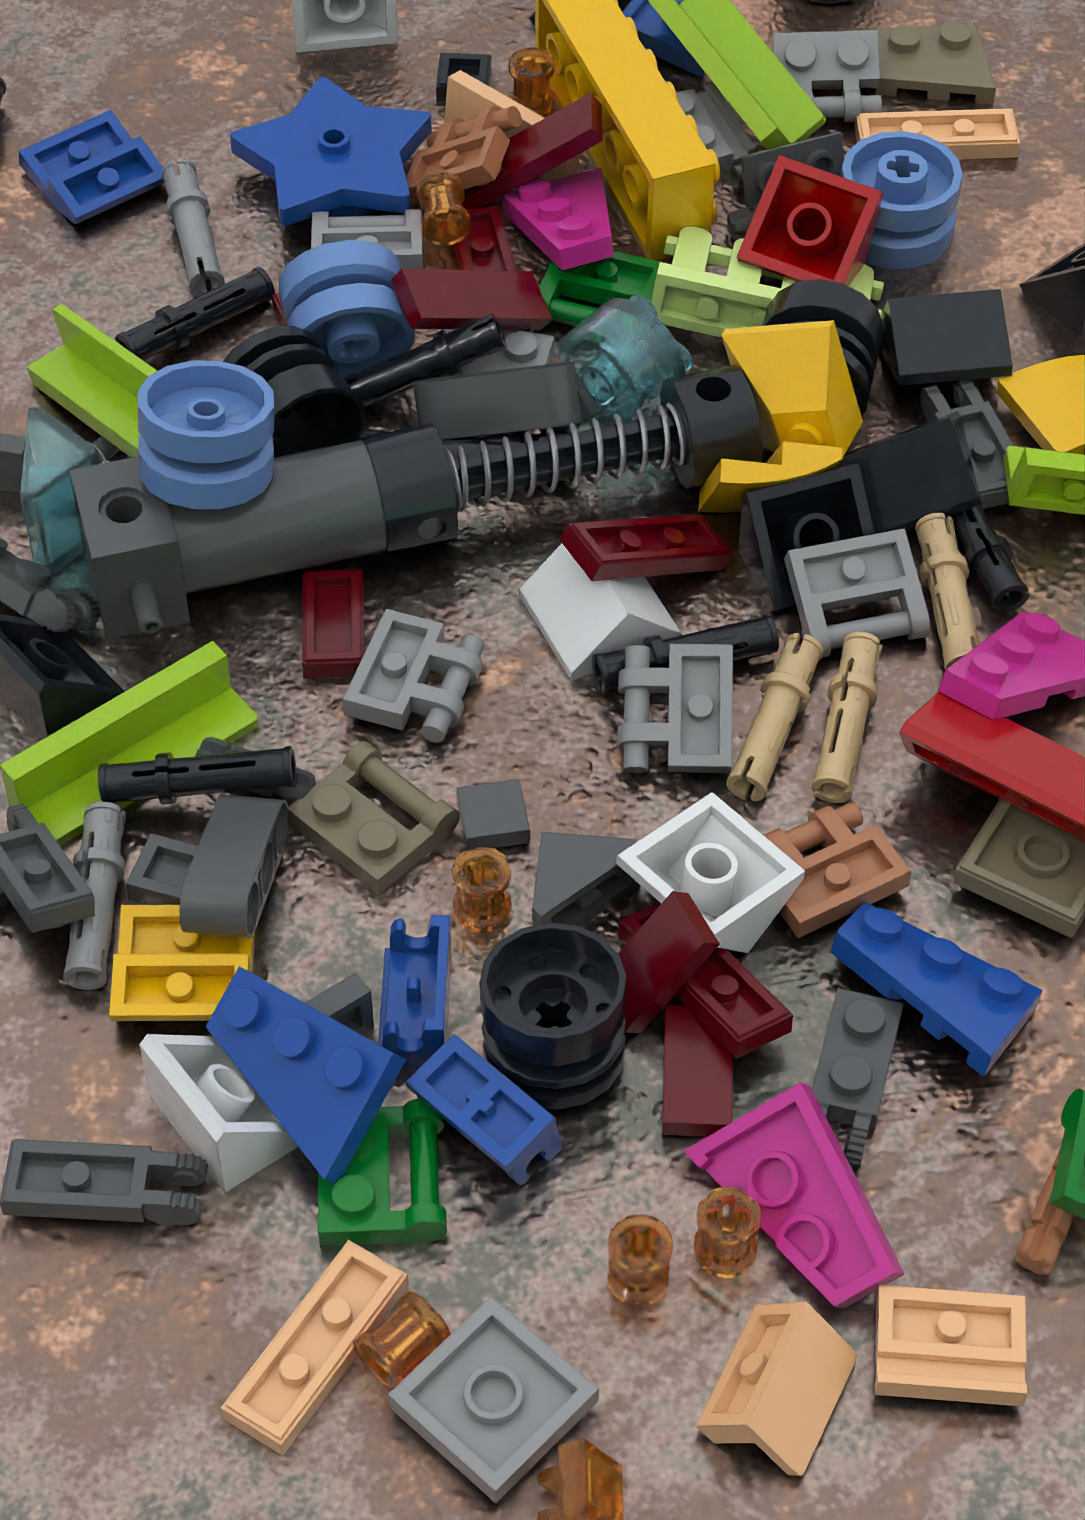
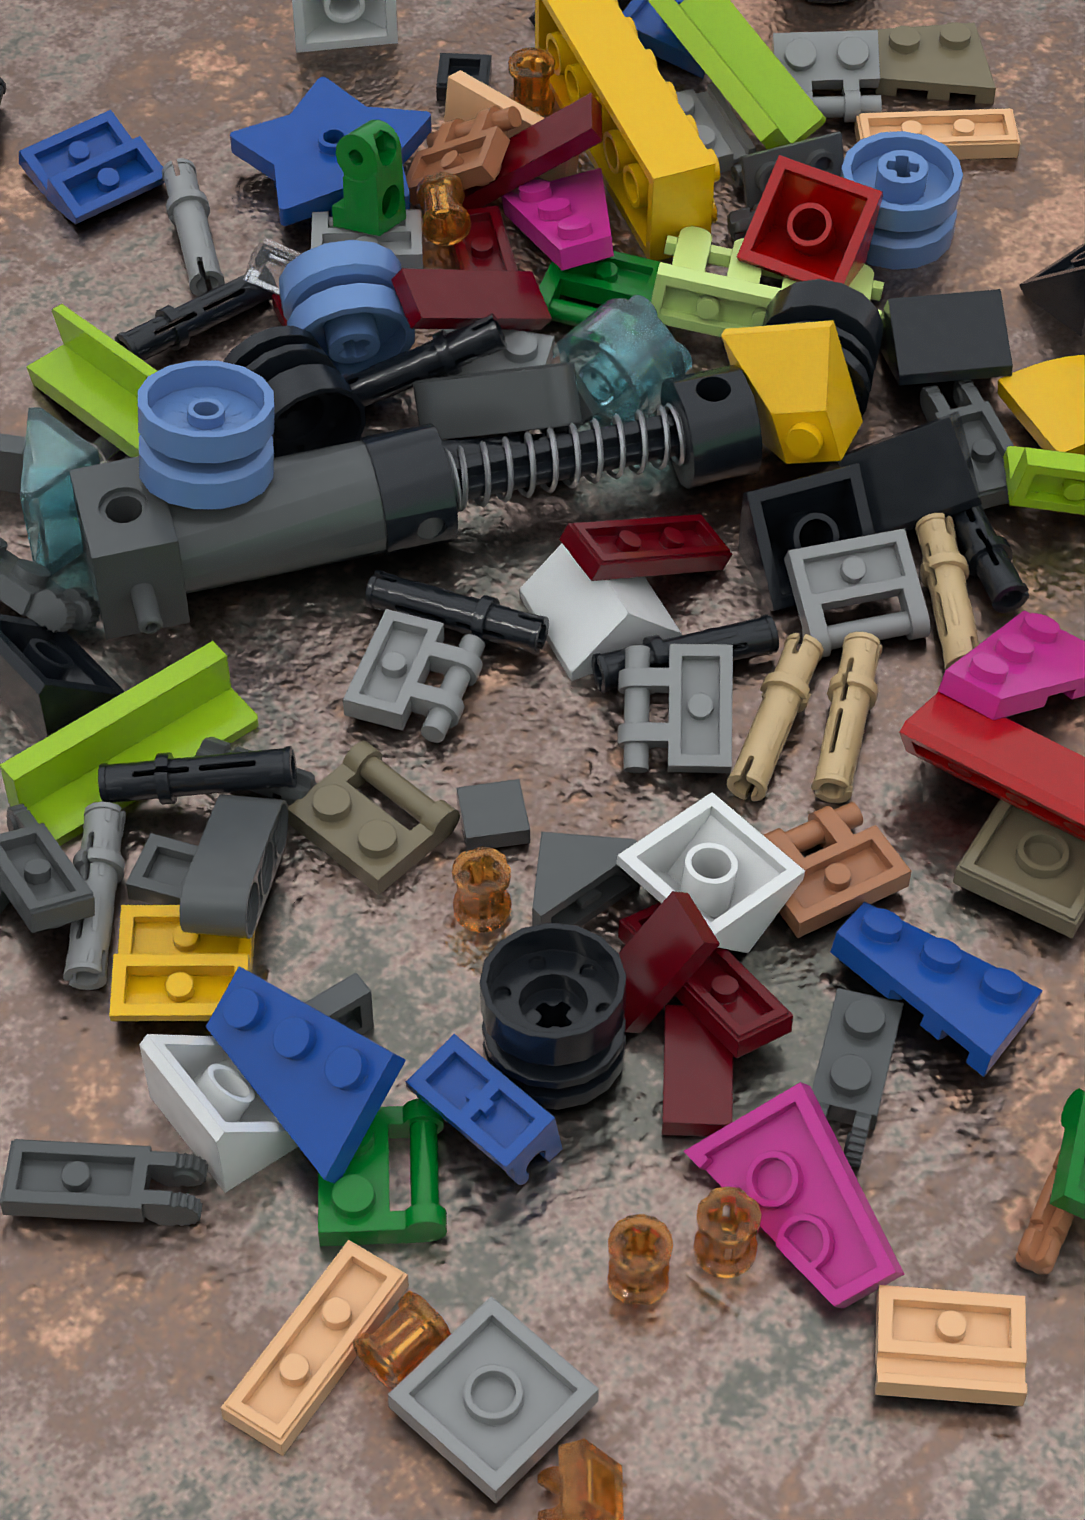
(268, 263): none -> clear slope
(332, 623): dark red tile -> none
(370, 180): none -> green leg
(416, 991): blue hinge -> none
(458, 612): none -> black pin
(780, 1384): light nougat panel -> none
(790, 461): yellow slope -> none

